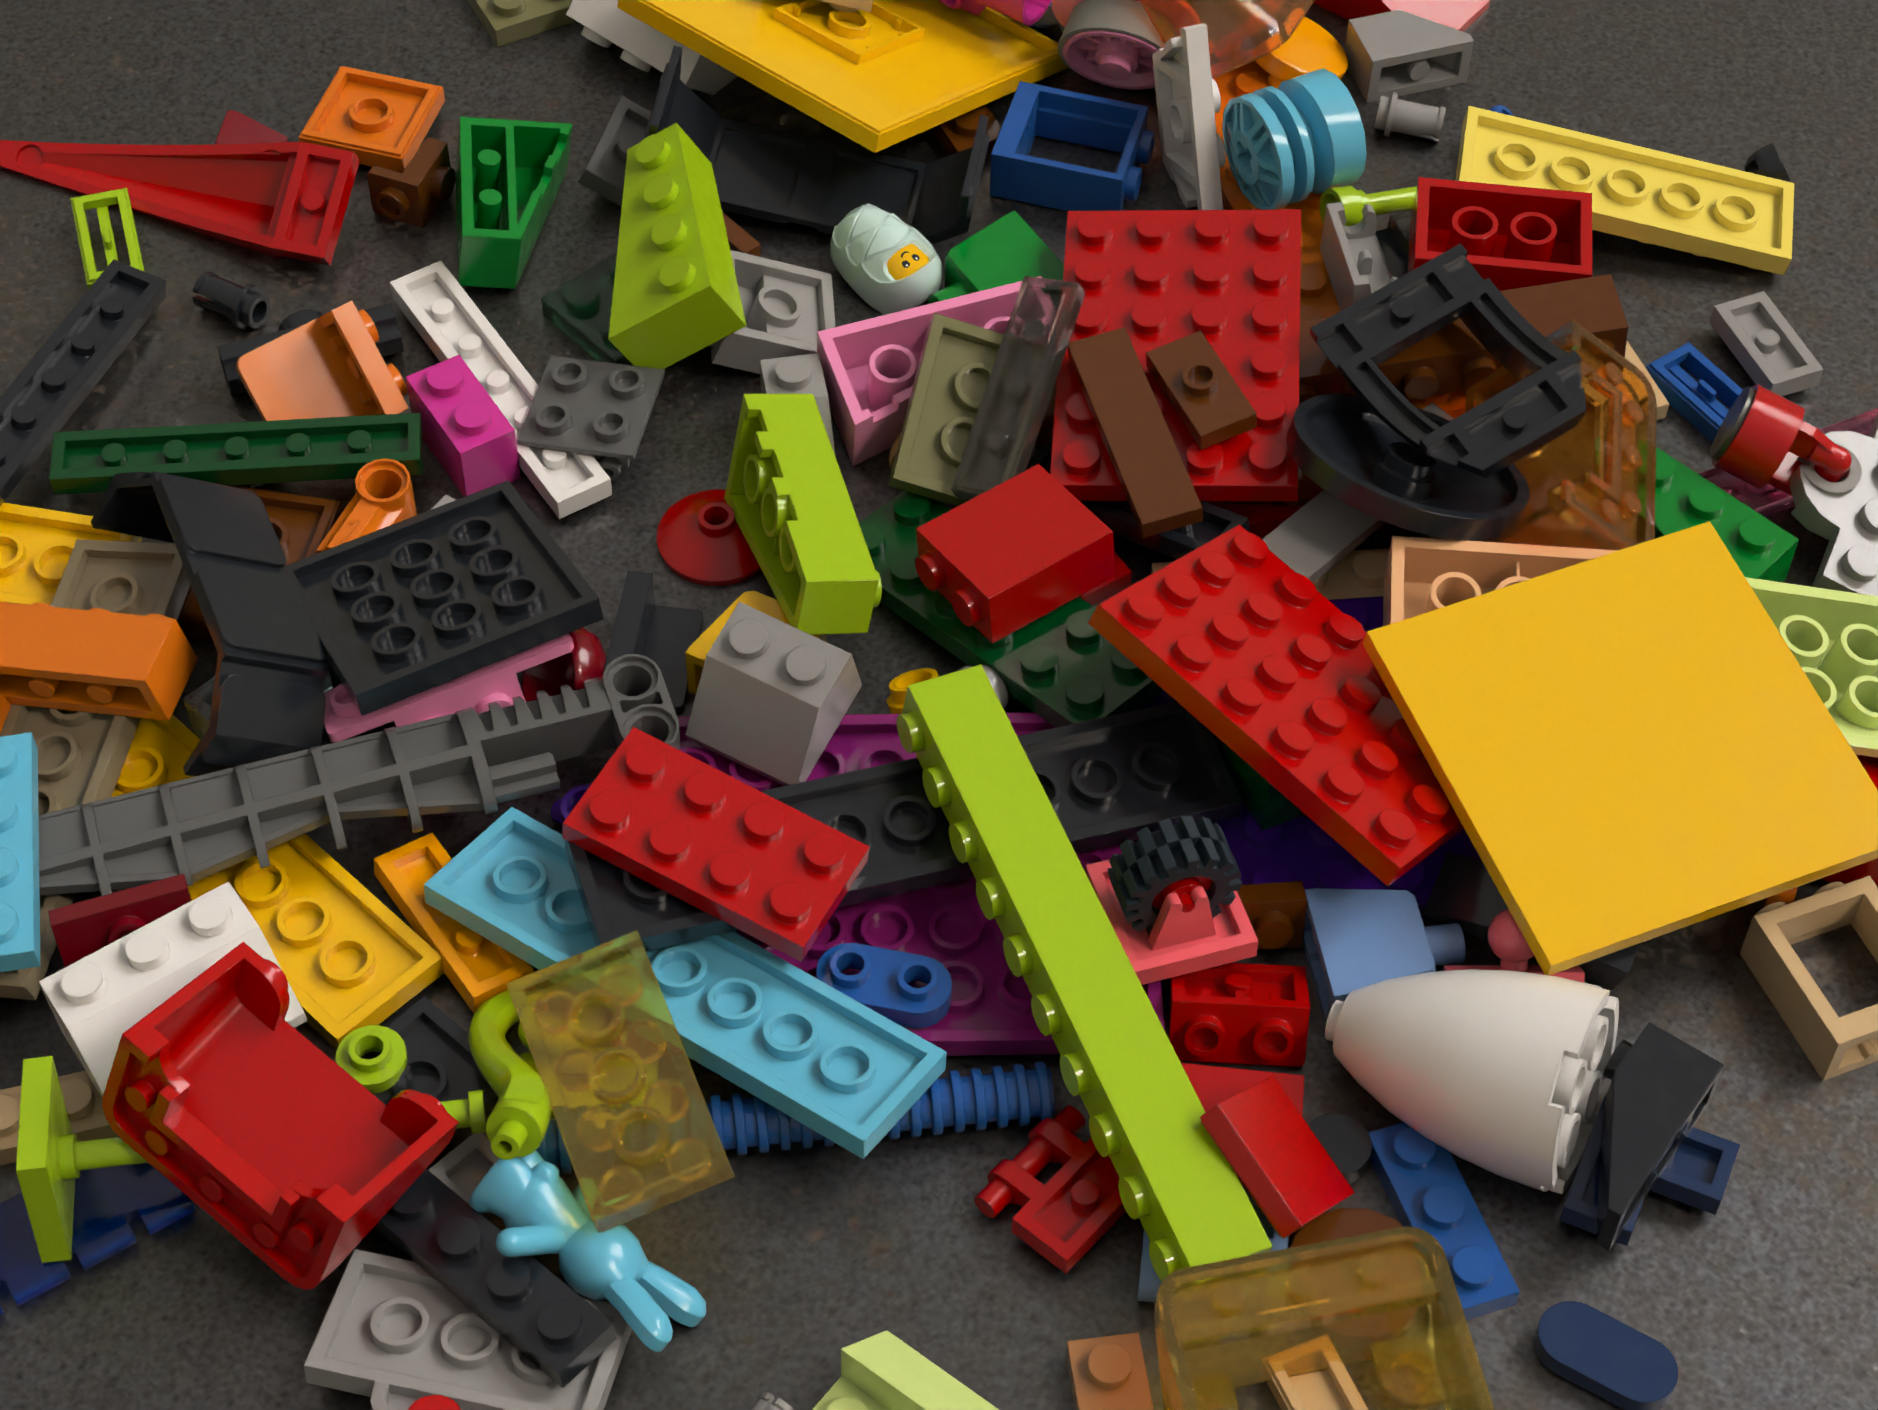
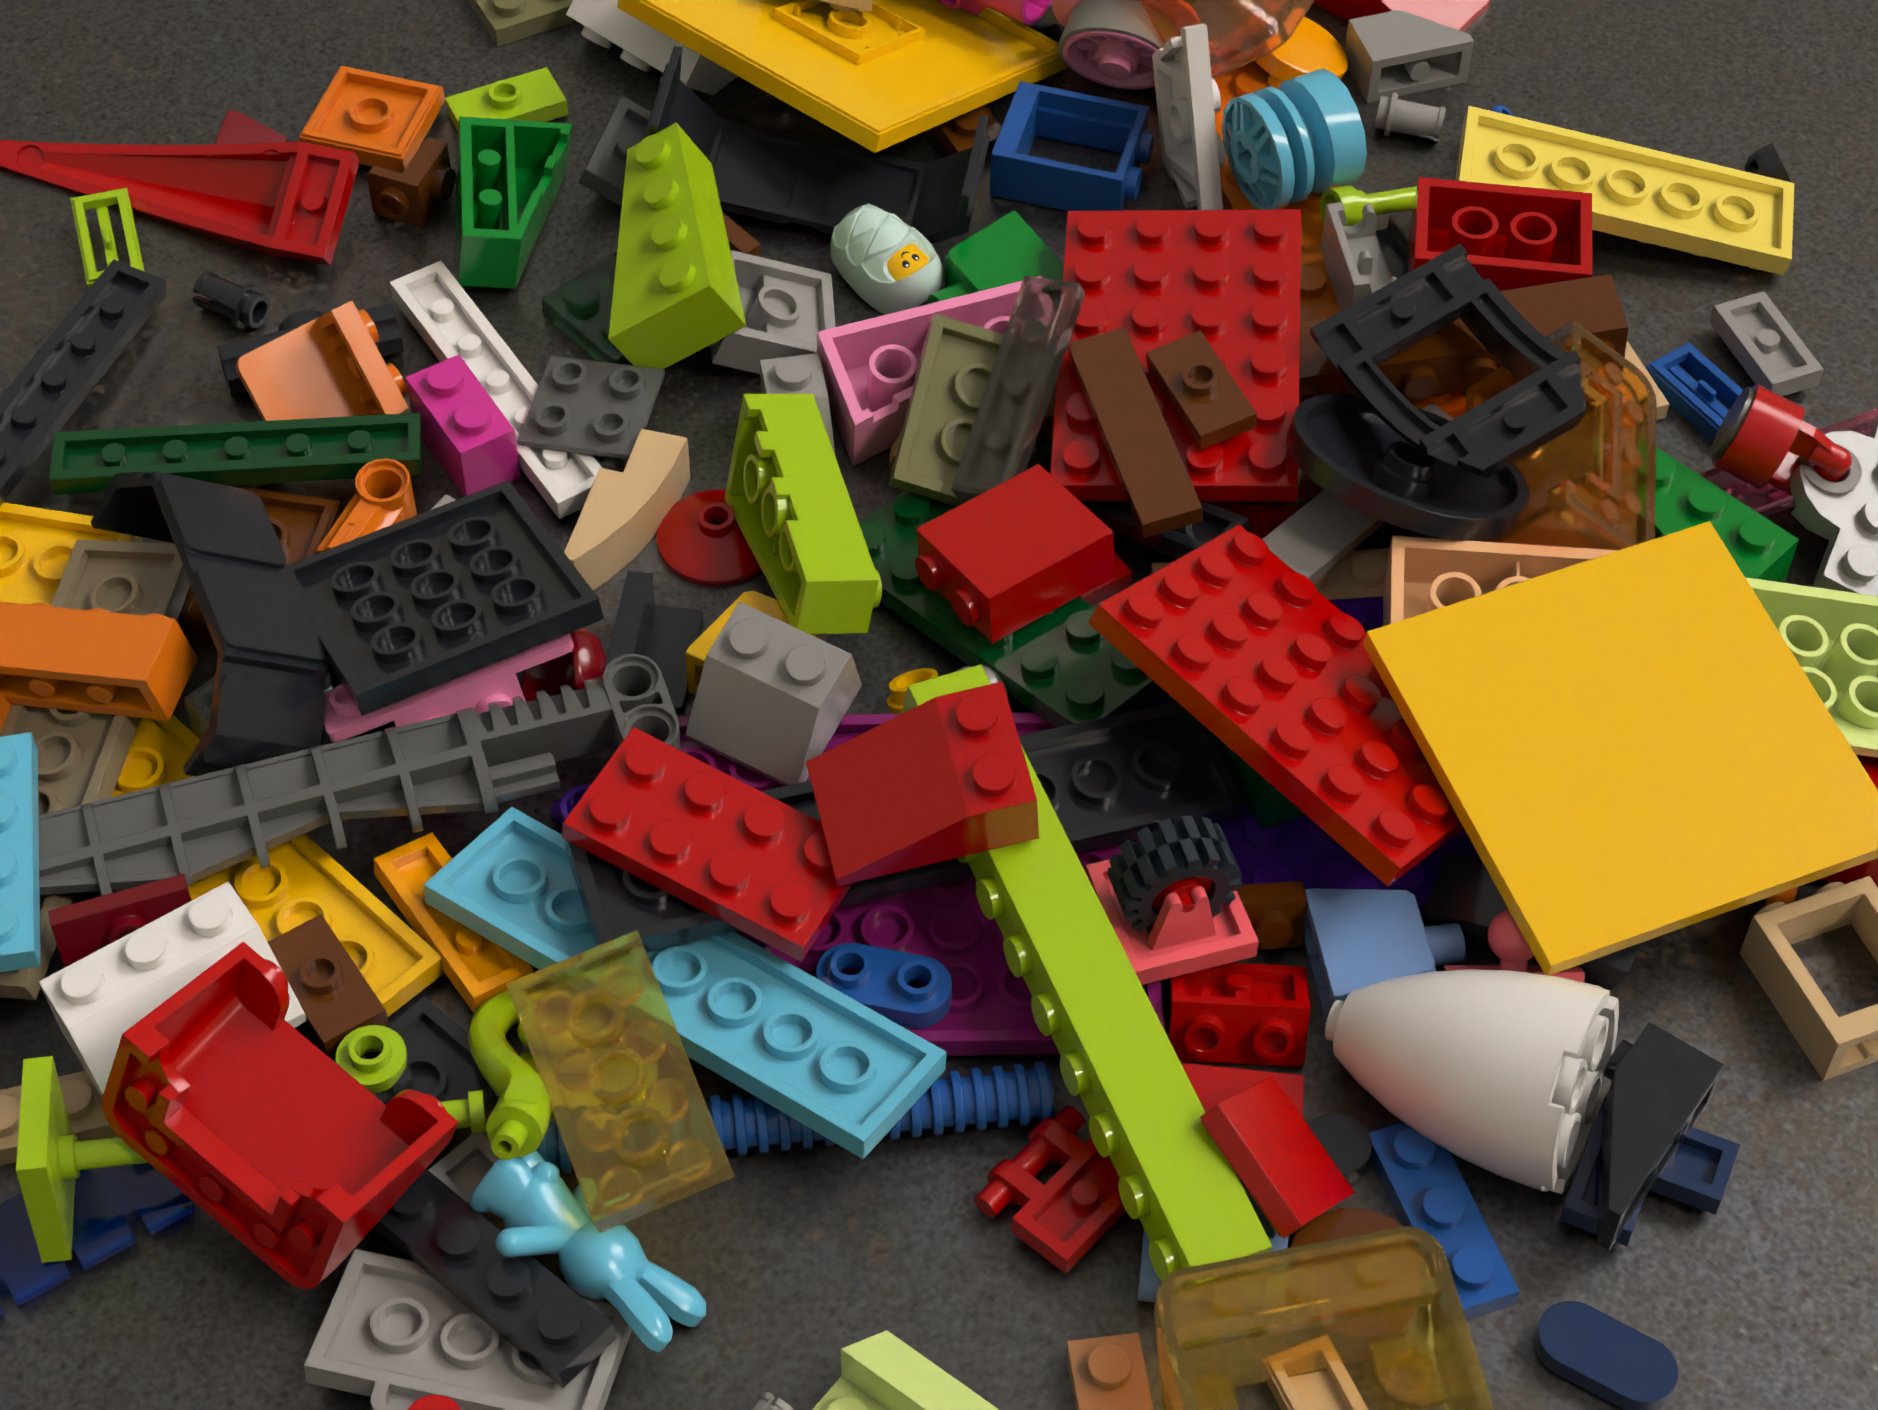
(326, 983): none -> reddish brown plate
(522, 97): none -> lime plate
(628, 506): none -> tan slope
(926, 787): none -> red slope

